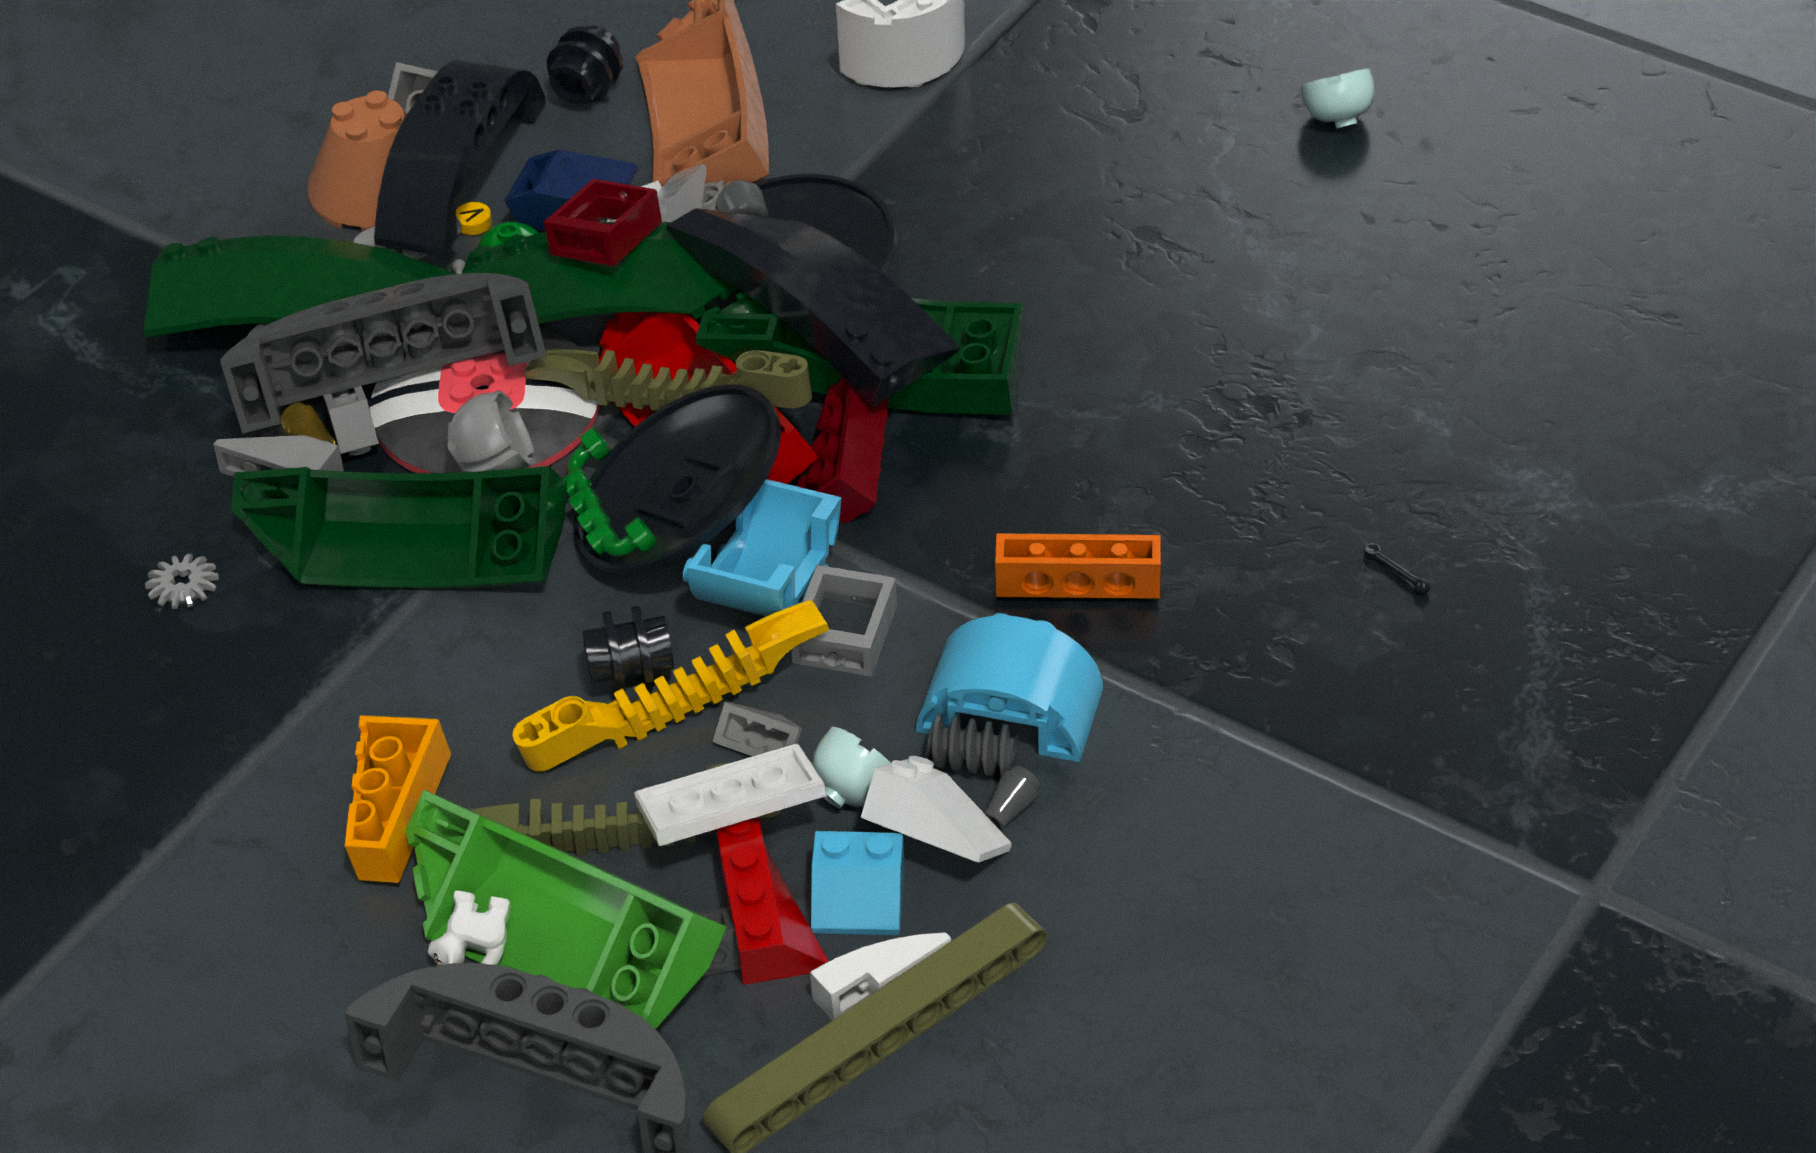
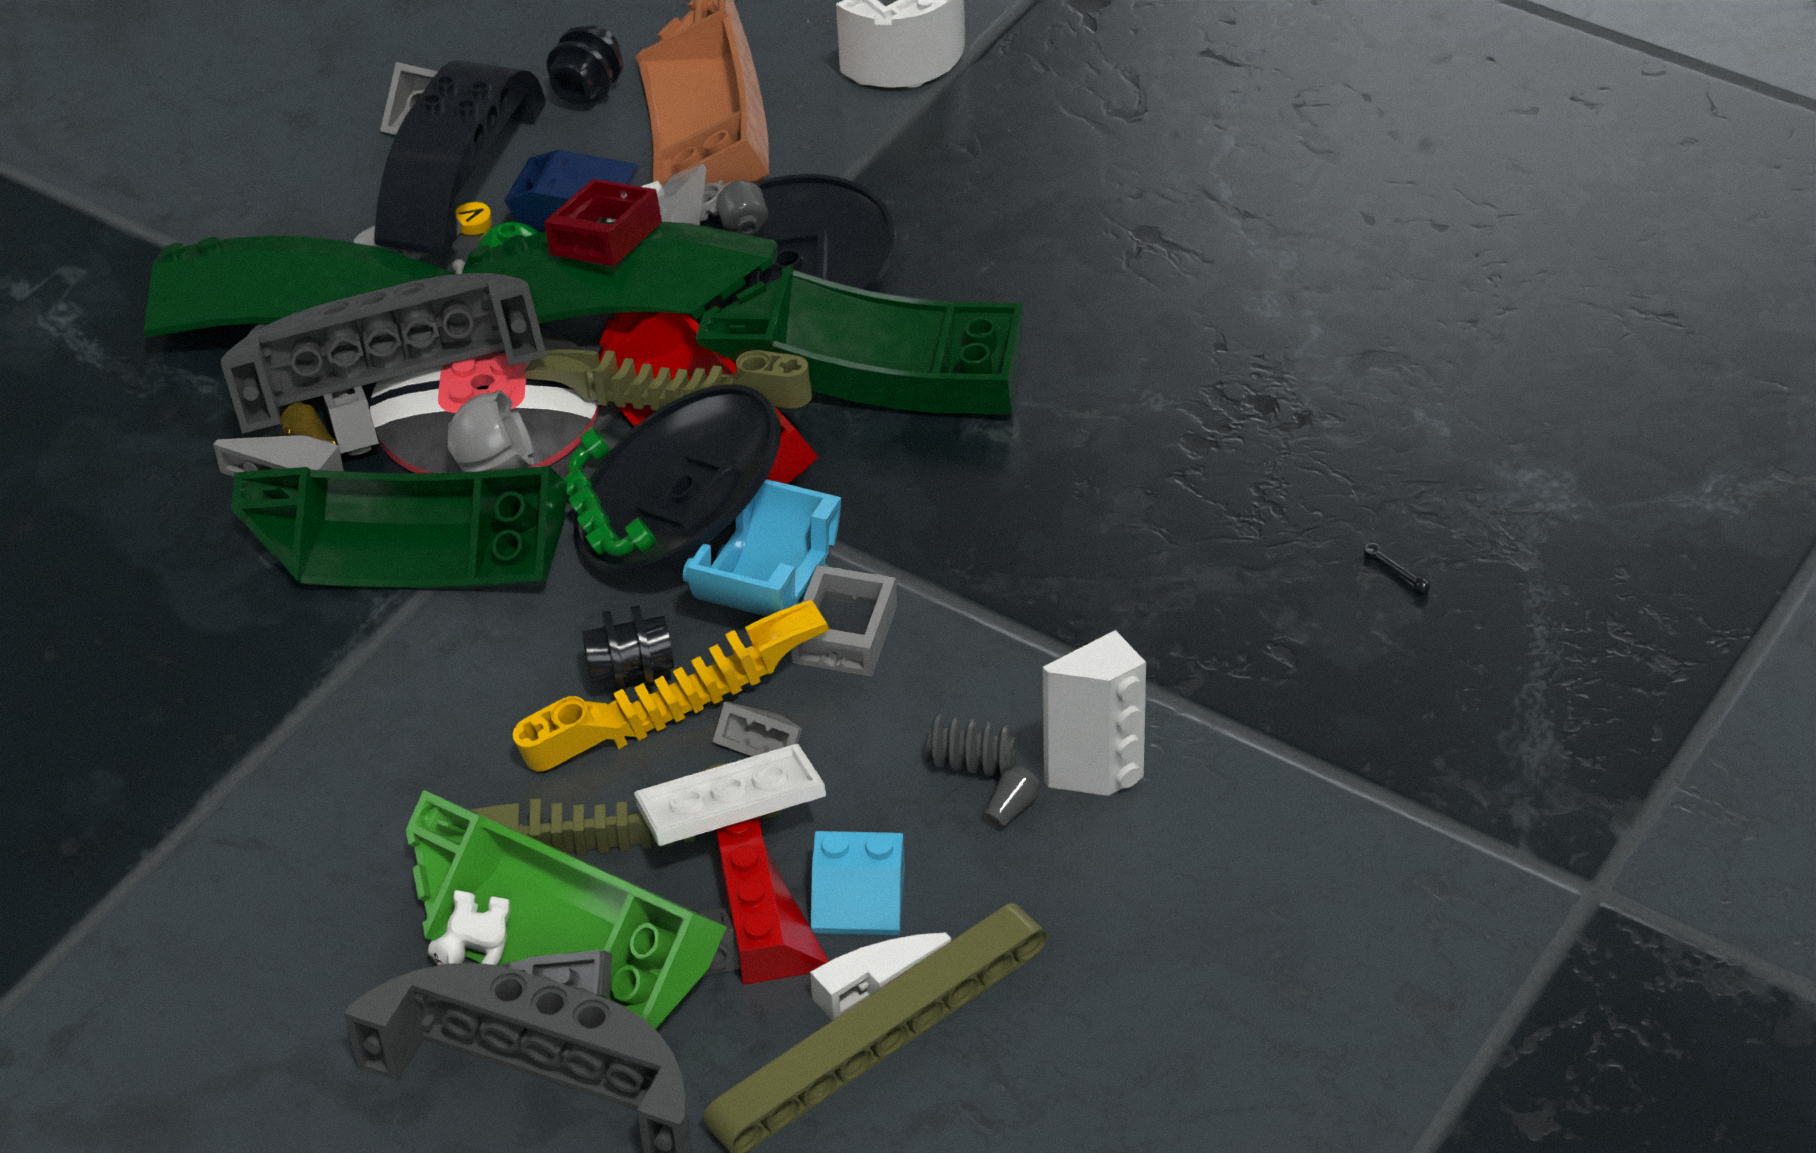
(181, 593): light grey gear -> none
(353, 159): nougat cone -> none
(393, 768): light orange wedge -> none
(575, 969): none -> dark grey hinge
(822, 292): black slope -> none
(845, 767): light aqua cylinder -> none
(848, 450): dark red wedge -> none
(931, 808): white slope -> none
(1018, 675): medium azure cylinder -> none
(1078, 565): orange brick -> none
(1095, 717): none -> white slope
(1340, 97): light aqua cylinder -> none

